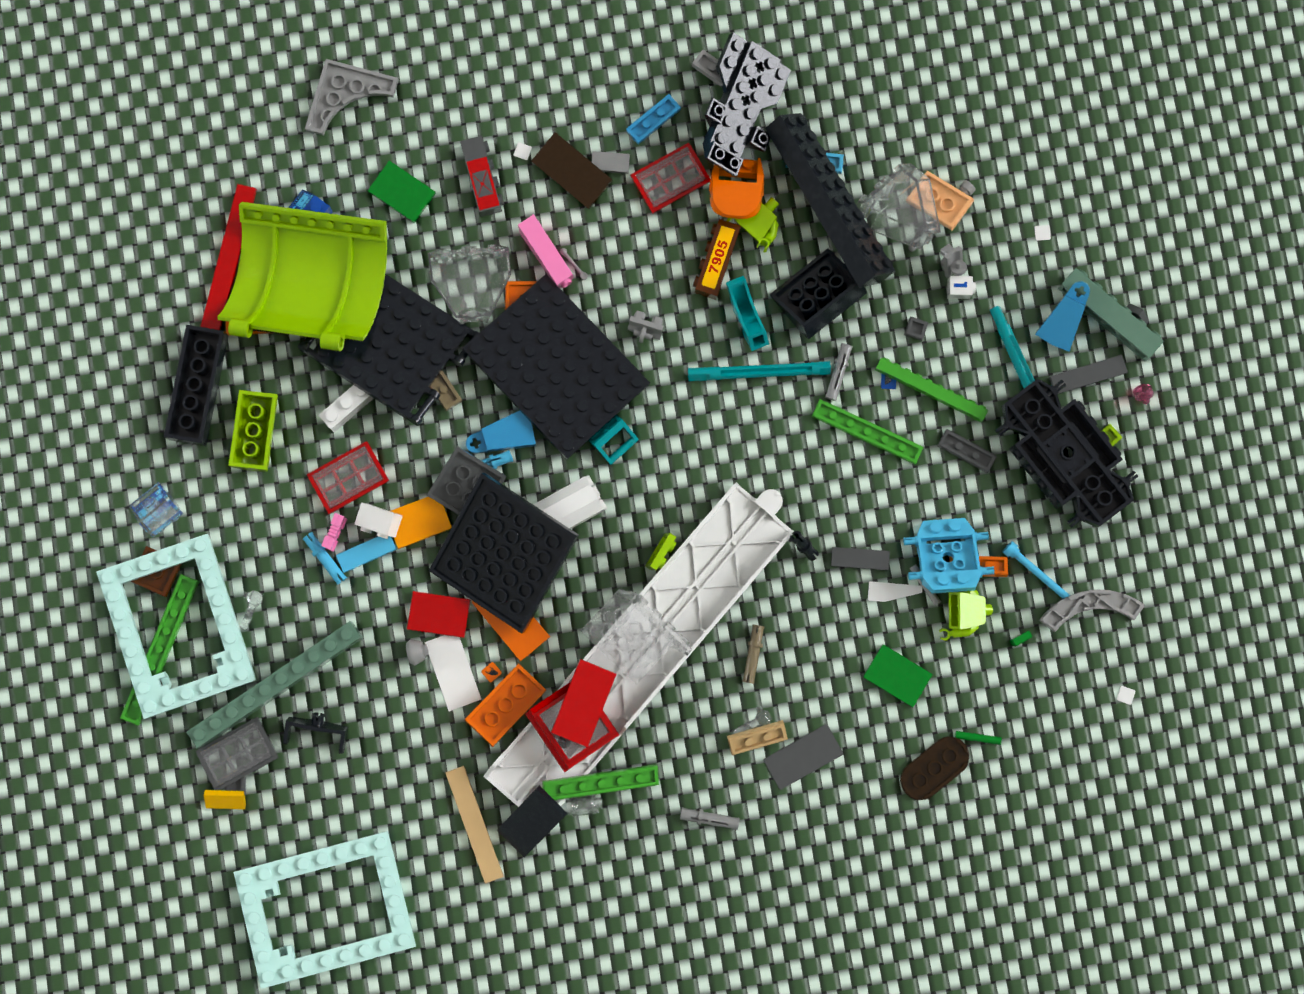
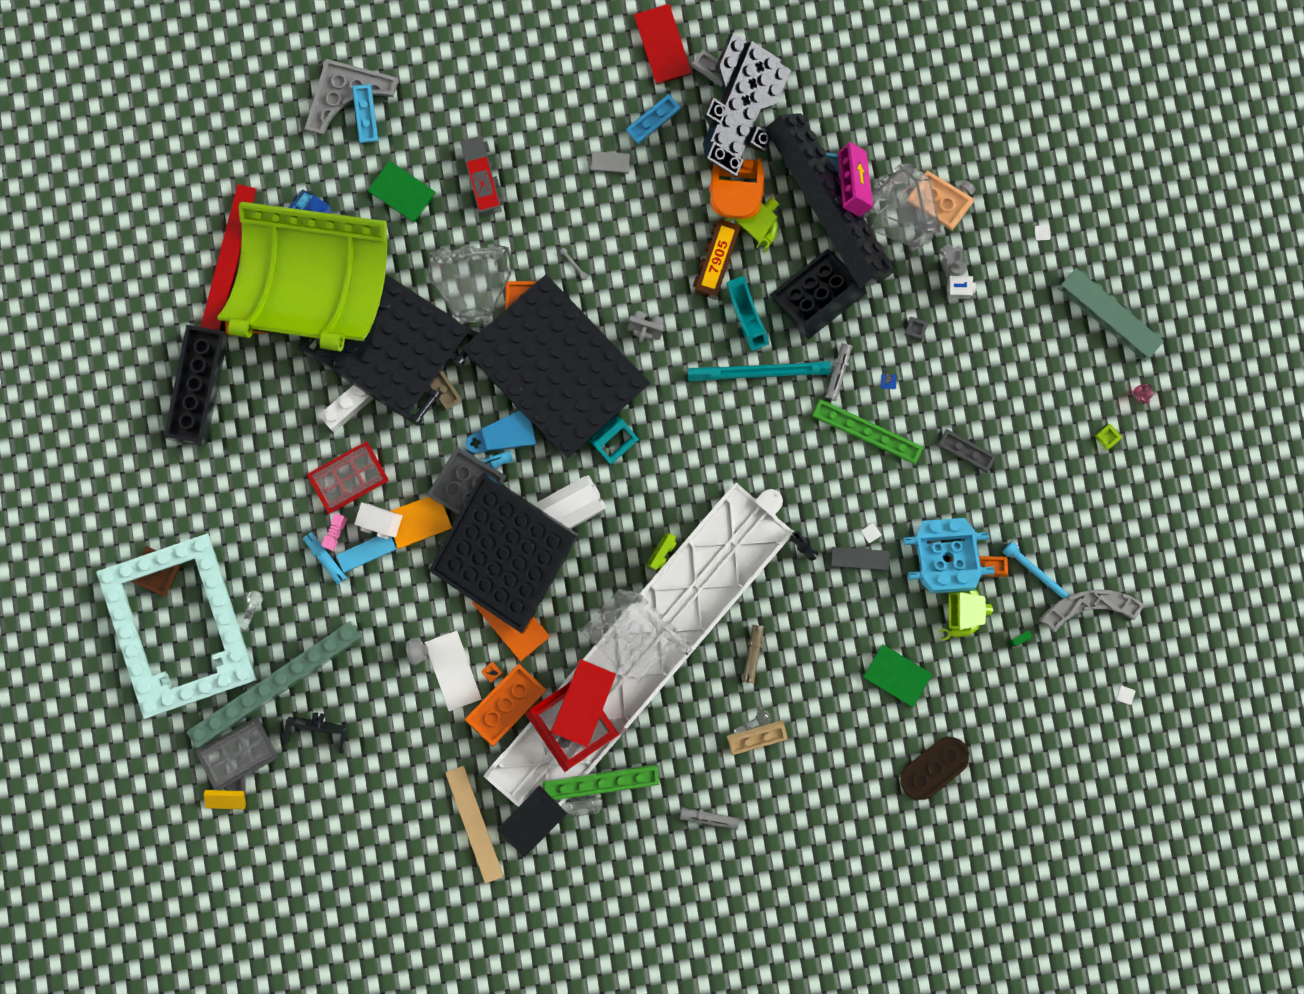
(155, 510): clear slope -> none
(163, 639): bright green tile -> none
(253, 431): lime brick -> none
(262, 882): light aqua plate -> none
(365, 113): none -> medium azure tile
(438, 614): red tile -> none
(522, 151): white sticker -> none
(545, 251): bright pink slope -> none
(572, 170): dark brown tile -> none
(662, 44): none -> red tile
(670, 178): clear piece -> none
(803, 756): dark grey sticker -> none
(854, 179): none -> dark pink brick
(871, 533): none -> white sticker
(889, 591): white sticker -> none
(931, 390): bright green piece -> none
(933, 596): light grey piece -> none
(978, 737): green piece -> none
(1012, 347): teal piece -> none
(1064, 320): dark azure piece -> none
(1084, 476): black piece -> none
(1090, 374): dark grey tile -> none
(1138, 312): dark grey tile -> none

